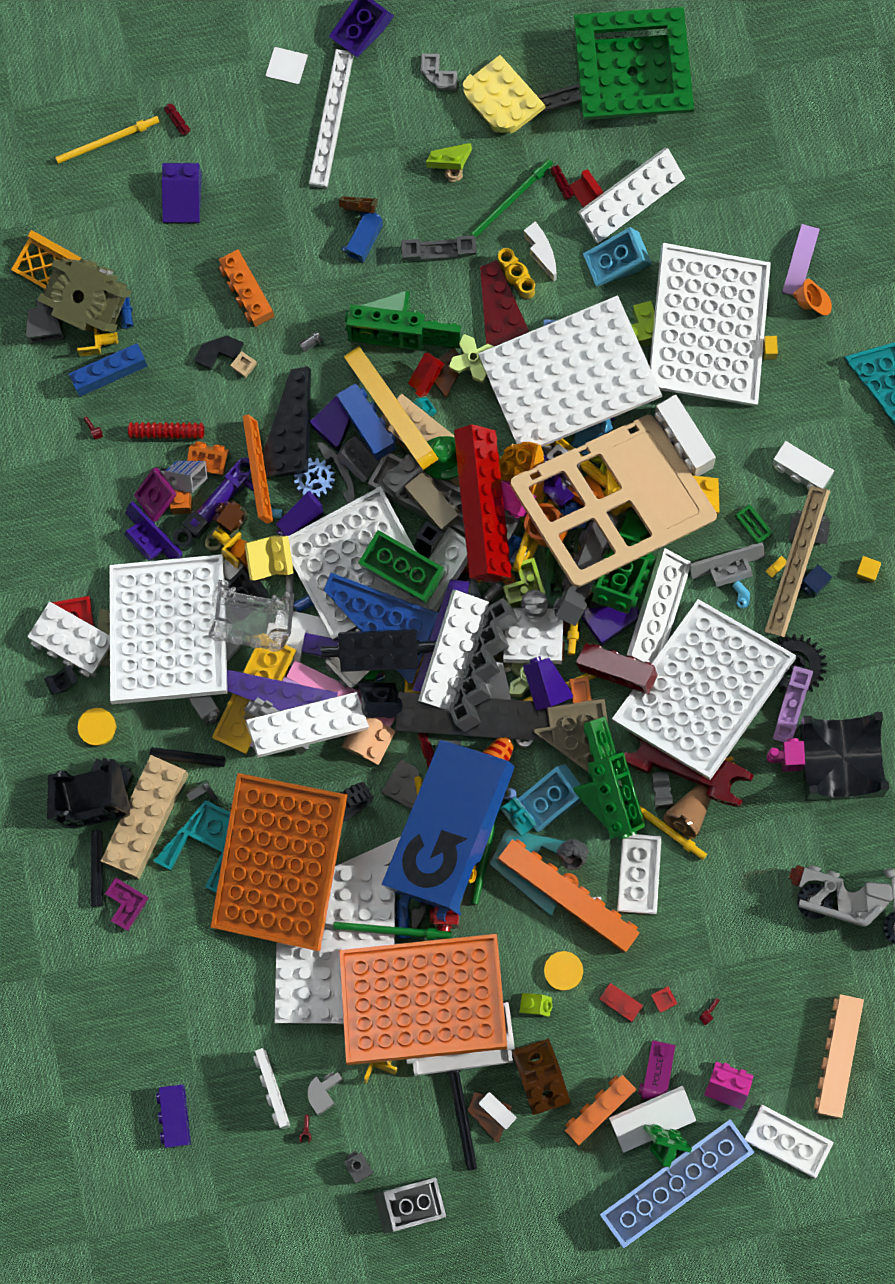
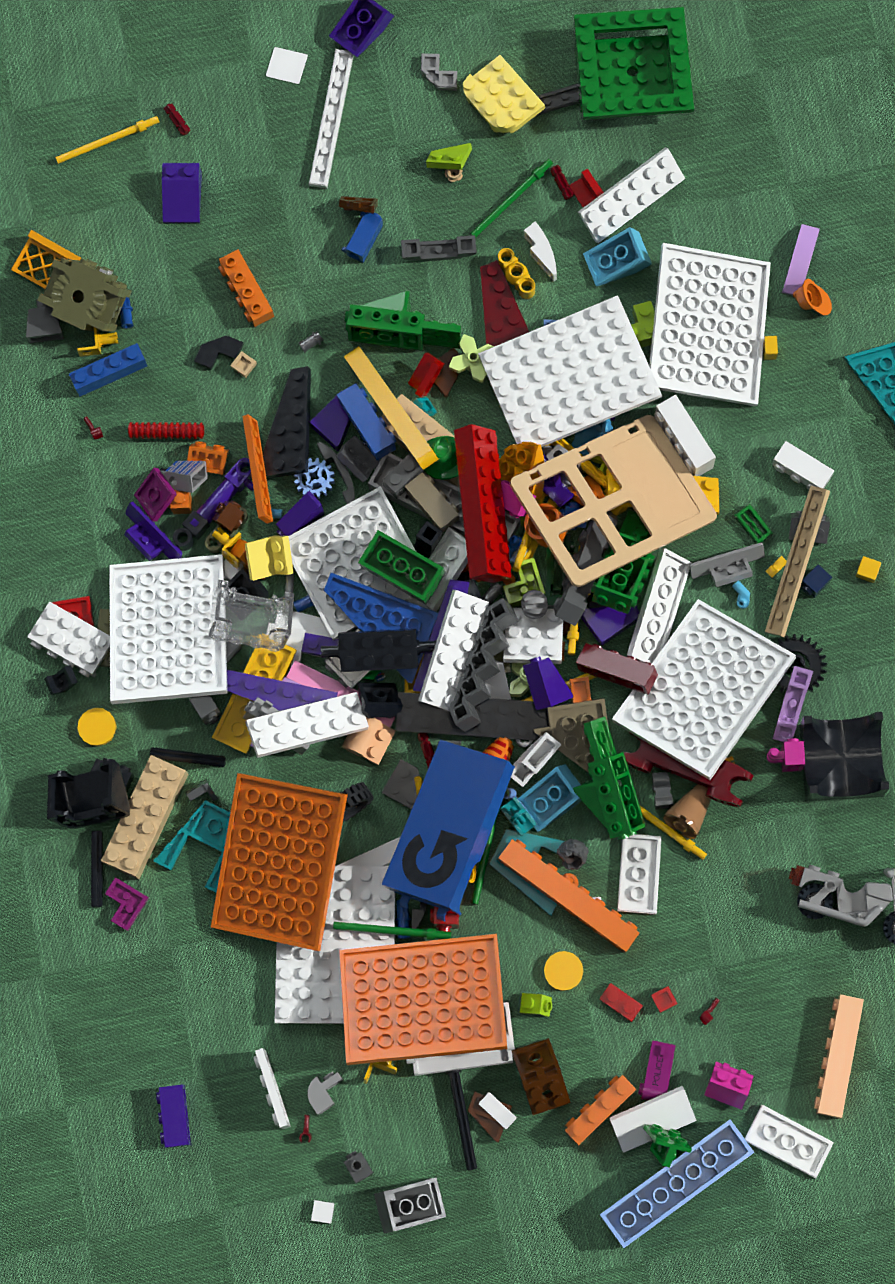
(322, 1211): none -> white tile
(534, 758): none -> white slope

